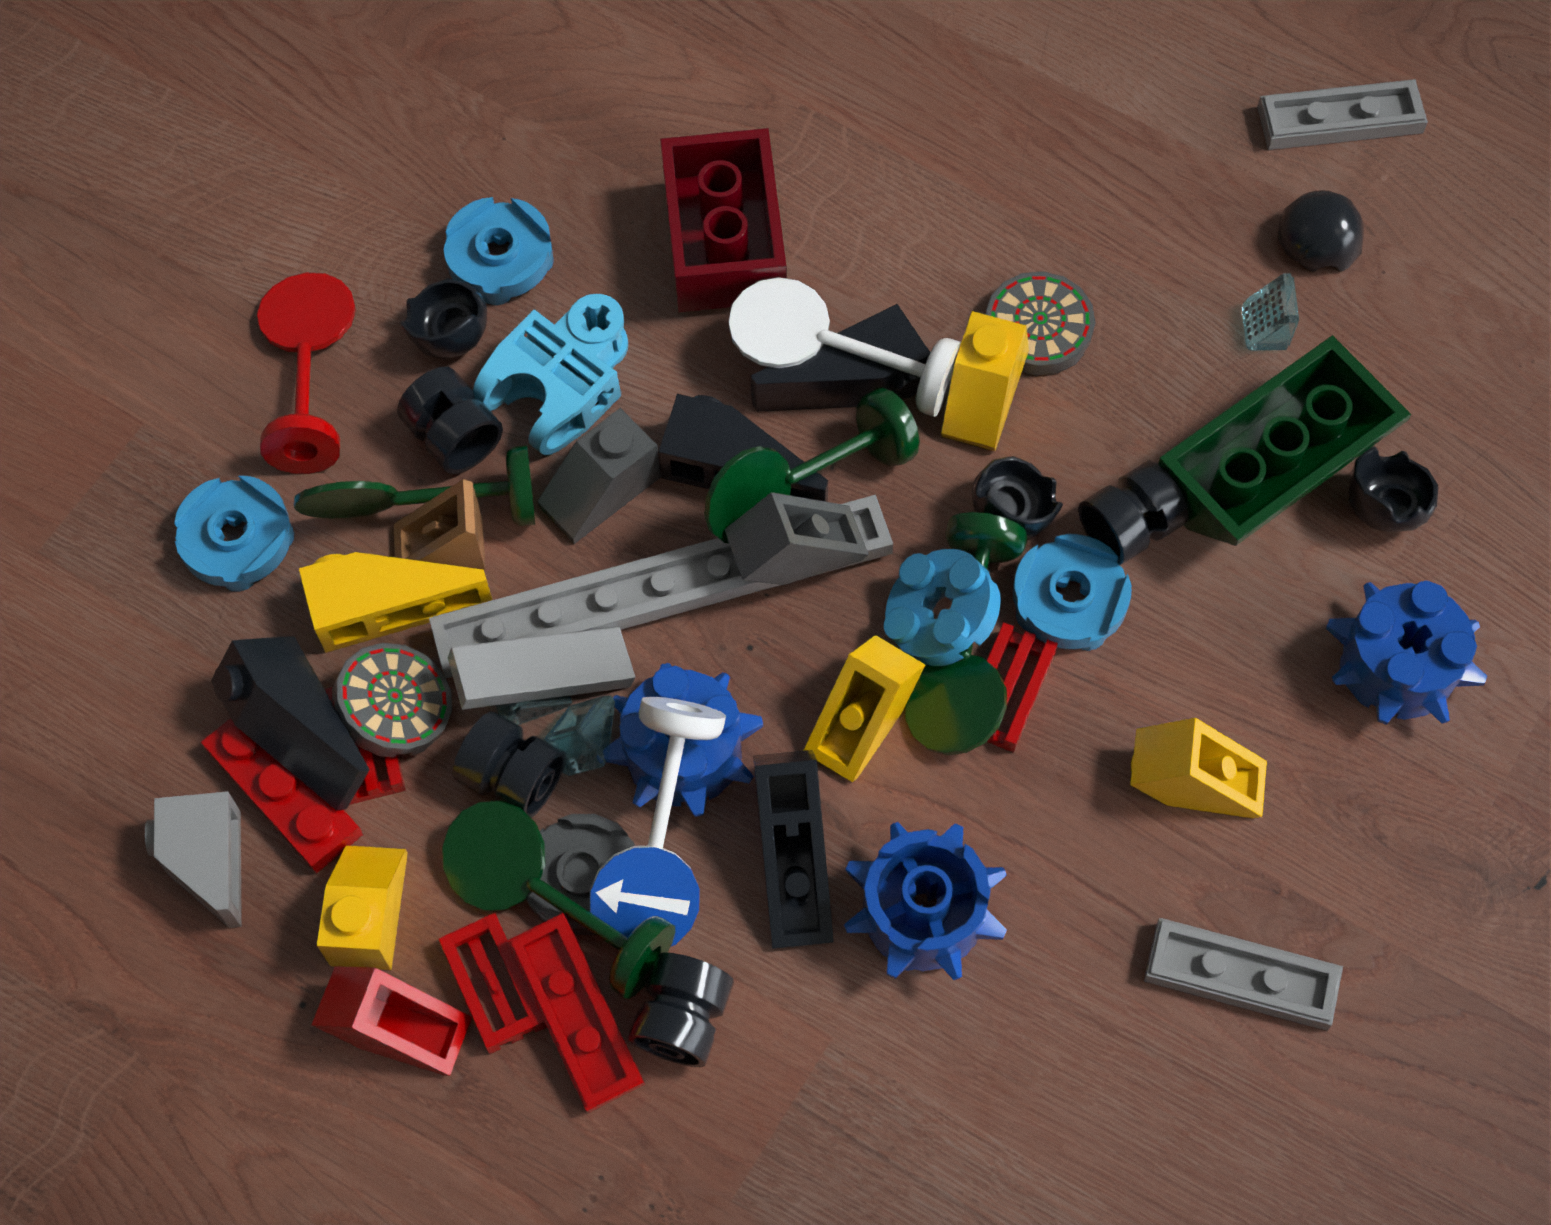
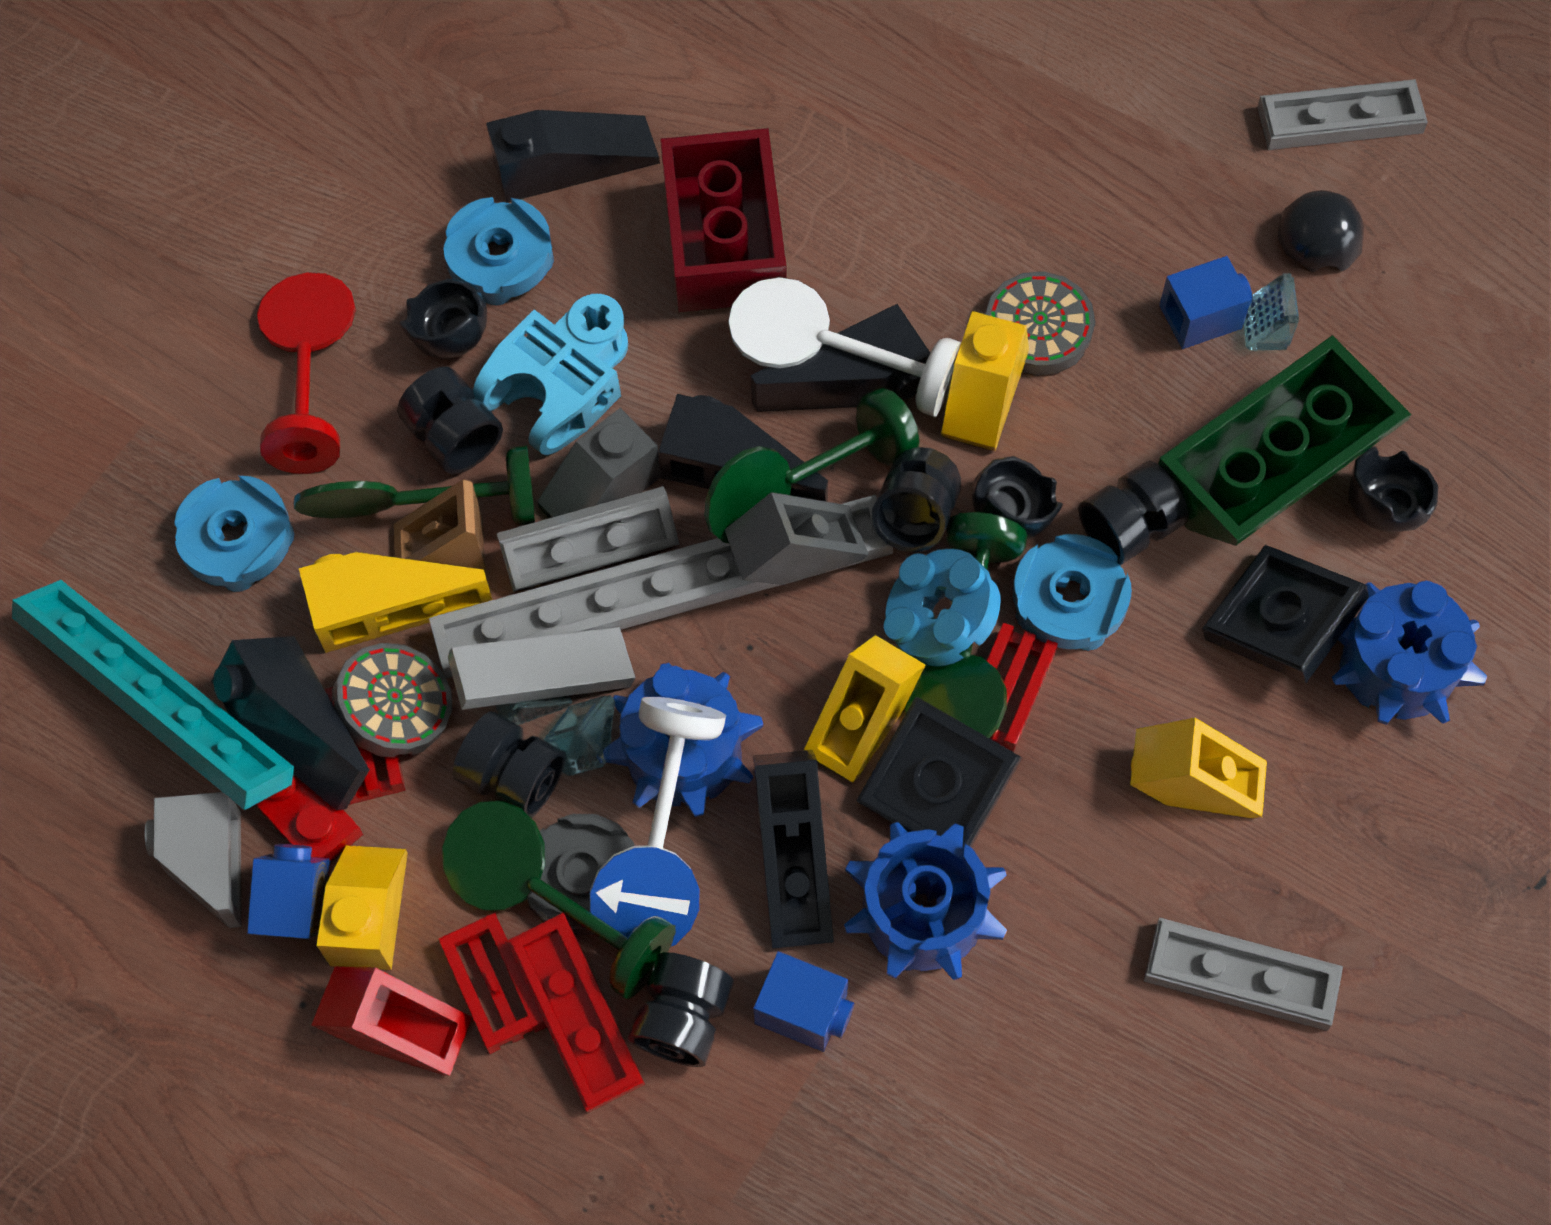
(153, 694): none -> teal plate
(287, 892): none -> blue brick
(566, 148): none -> black slope
(588, 538): none -> light grey tile
(803, 1002): none -> blue brick
(916, 499): none -> black wheel
(938, 774): none -> black tile
(1205, 301): none -> blue brick
(1285, 613): none -> black tile

